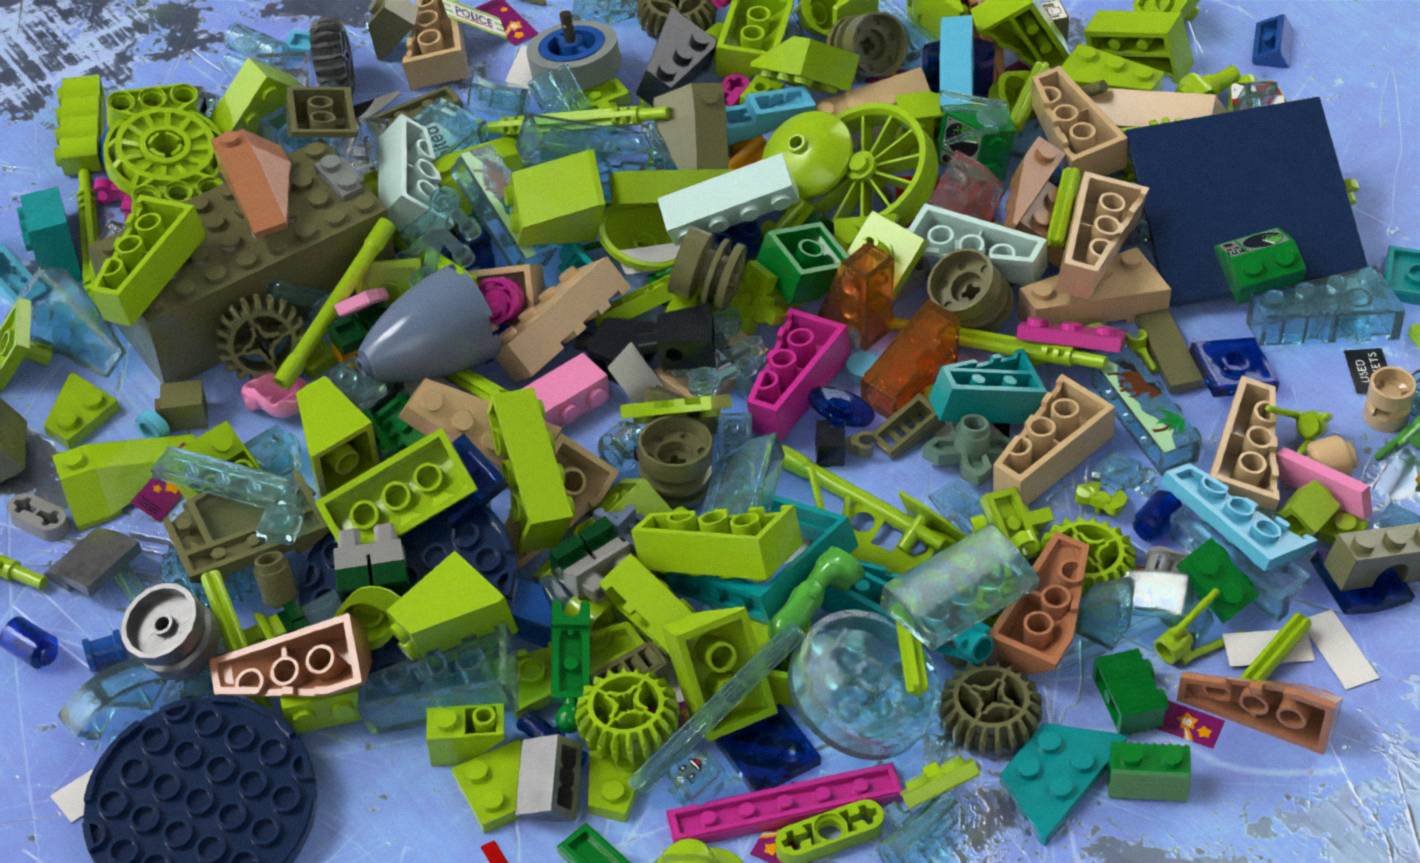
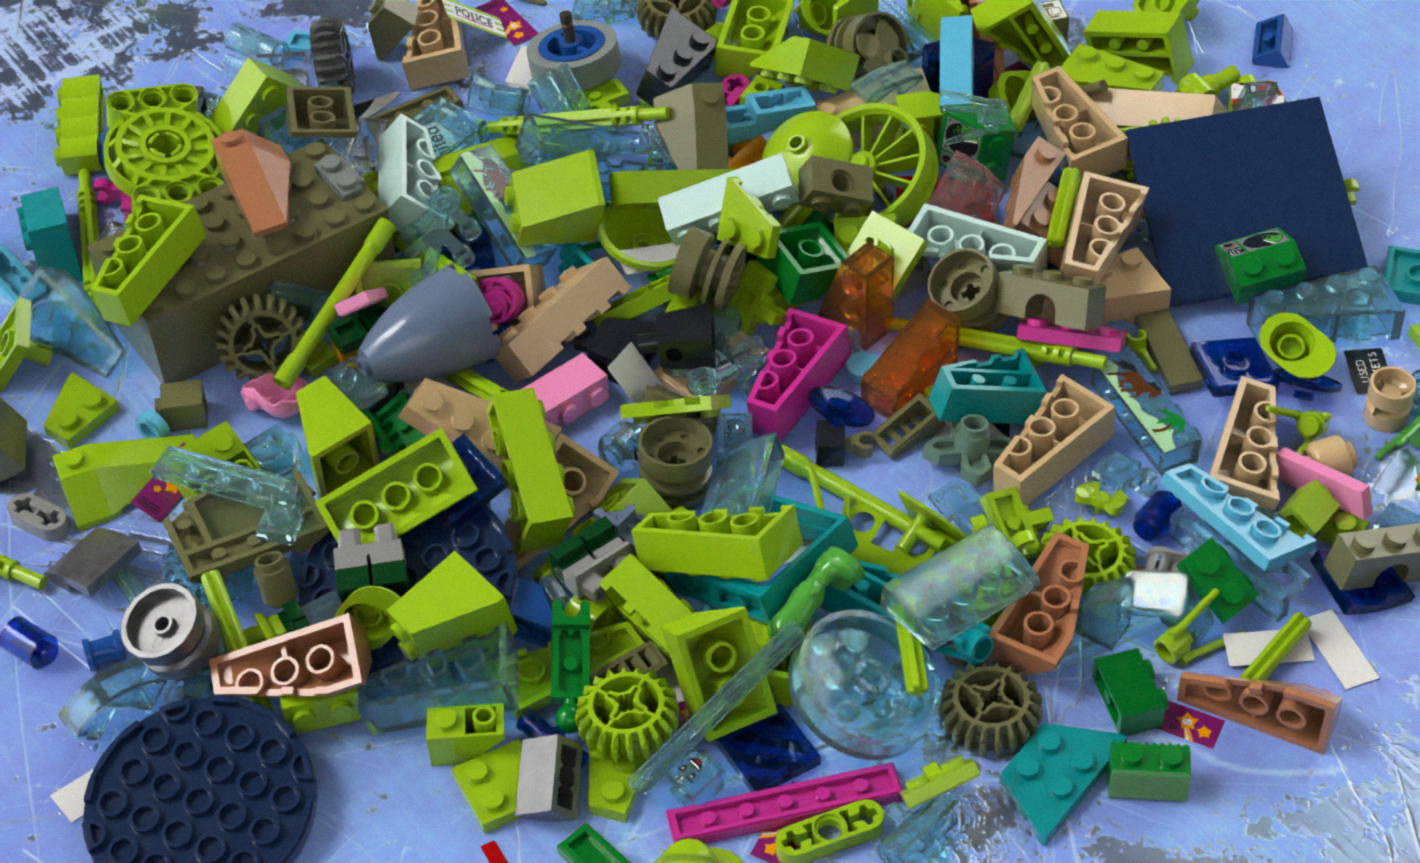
(747, 222): none -> lime wing
(835, 186): none -> olive brick
(880, 48): none -> olive plate
(880, 82): none -> clear light blue slope
(1076, 300): none -> olive arch
(1297, 346): none -> lime piece
(1307, 388): none -> clear blue dish

